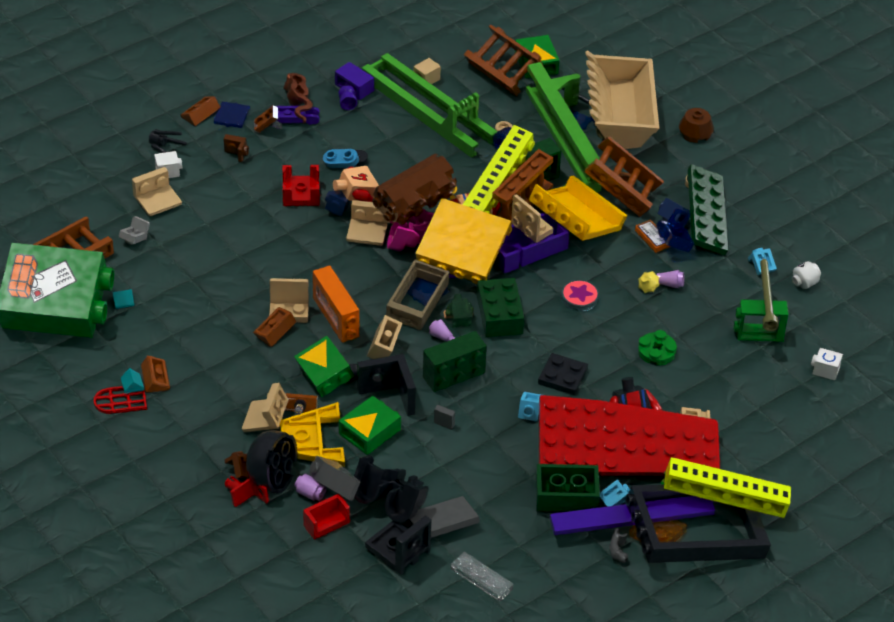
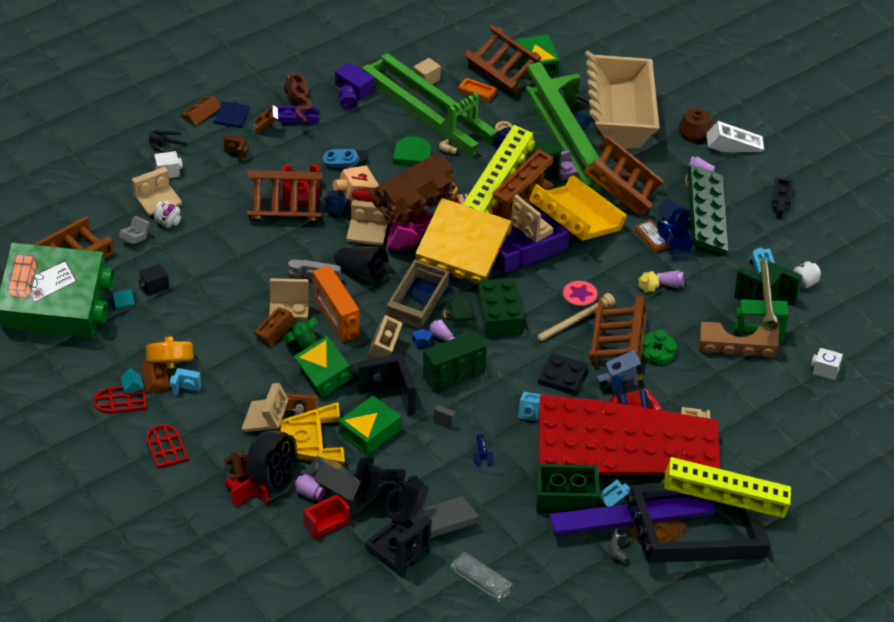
(154, 279): none -> black brick
(162, 451): none -> red window
(167, 214): none -> white head
(169, 352): none -> light orange wheel
(185, 379): none -> medium azure bracket
(276, 178): none -> dark orange fence
(302, 333): none -> green plant
(305, 268): none -> light grey hinge
(364, 262): none -> black cone
(411, 150): none -> green tile
(422, 338): none -> blue piece
(443, 146): none -> tan animal
(482, 453): none -> clear blue bar
(484, 91): none -> orange tile
(566, 166): none -> lavender bracket
(608, 301): none -> tan piece
(621, 367): none -> sand blue torso
(635, 337): none -> dark orange fence
(701, 163): none -> lavender cone
(716, 340): none -> medium nougat arch
(733, 139): none -> white slope
(782, 196): none -> black hinge
(783, 282): none -> dark green bracket

